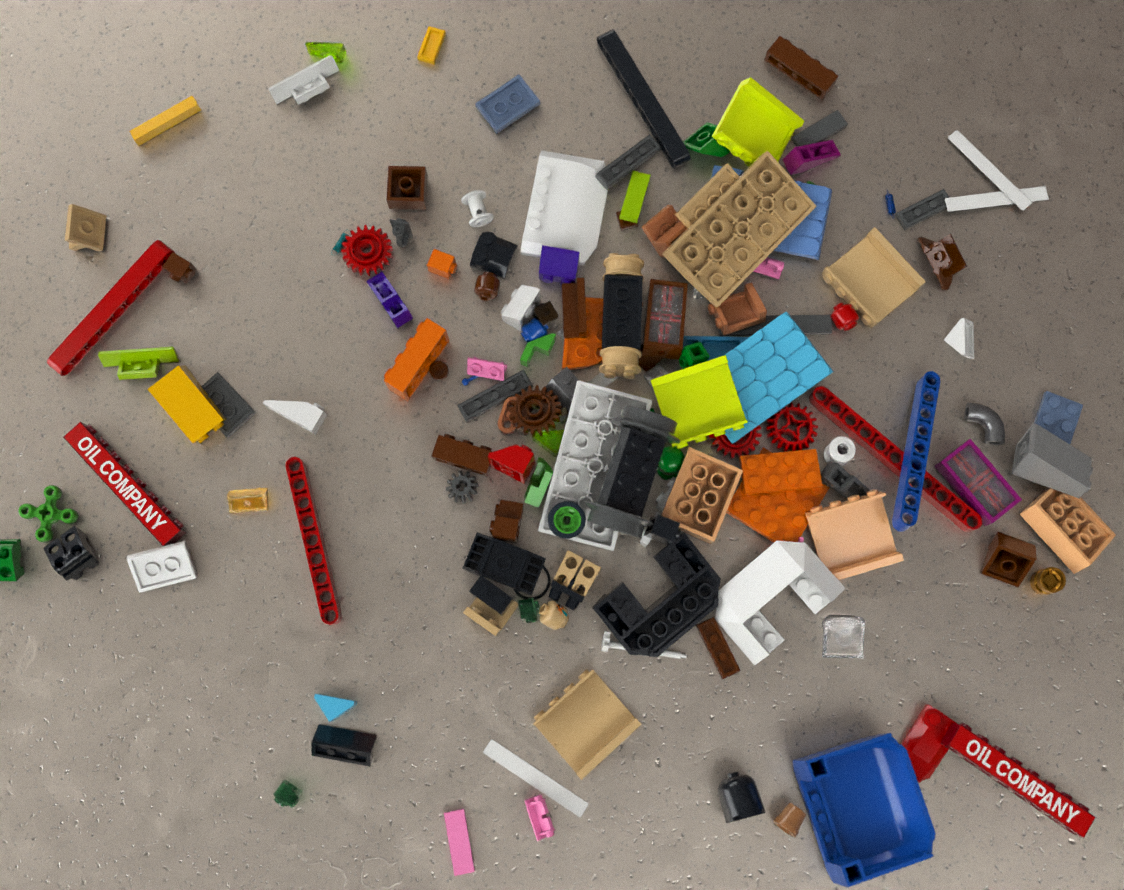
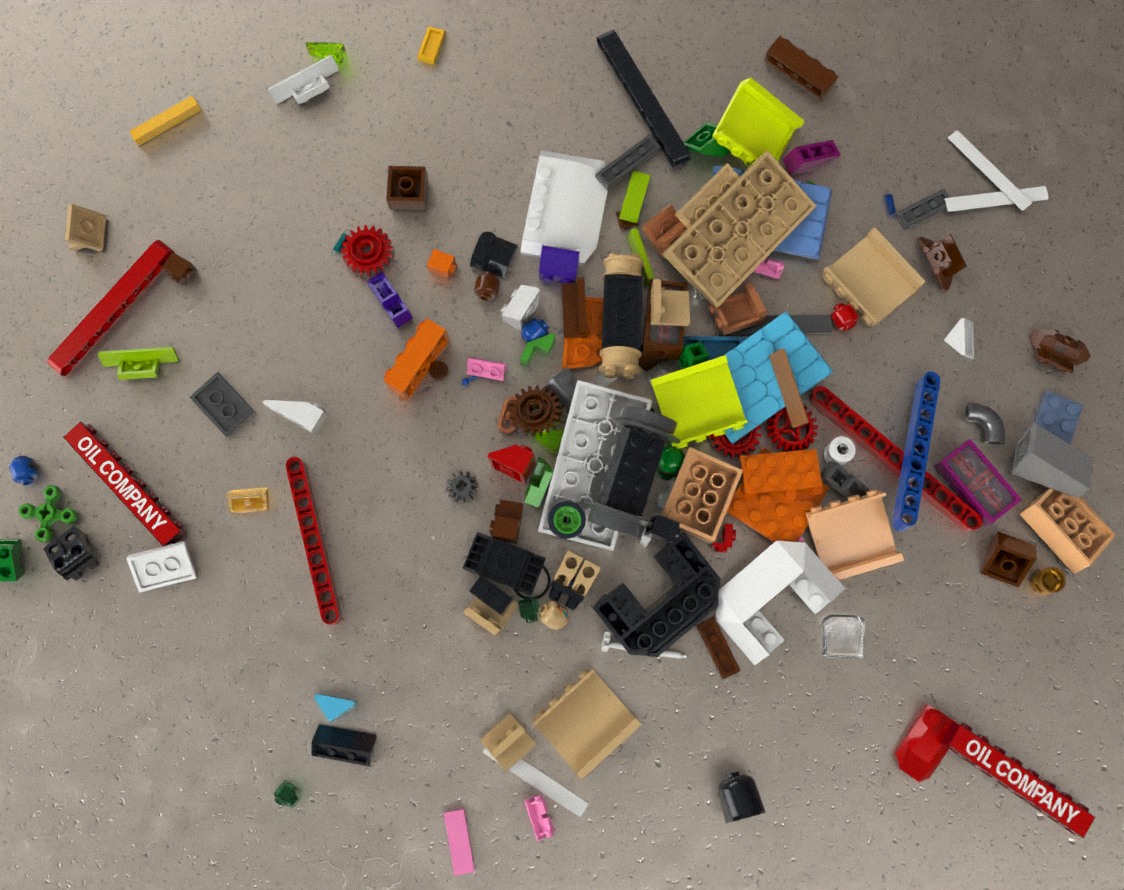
(23, 470): none -> blue head
(187, 404): yellow slope -> none
(402, 231): dark grey hinge -> none
(462, 454): reddish brown brick -> none
(477, 208): white hose -> none
(494, 396): dark grey tile -> none
(507, 103): sand blue plate -> none
(508, 742): none -> tan bracket
(545, 313): dark brown bracket -> none
(638, 248): none -> lime tile
(669, 306): none -> tan bracket
(728, 536): none -> red bracket
(788, 388): none -> medium nougat slope
(790, 819): medium nougat piece -> none
(821, 130): dark grey tile -> none
(865, 808): blue slope -> none
(1045, 341): none -> reddish brown piece

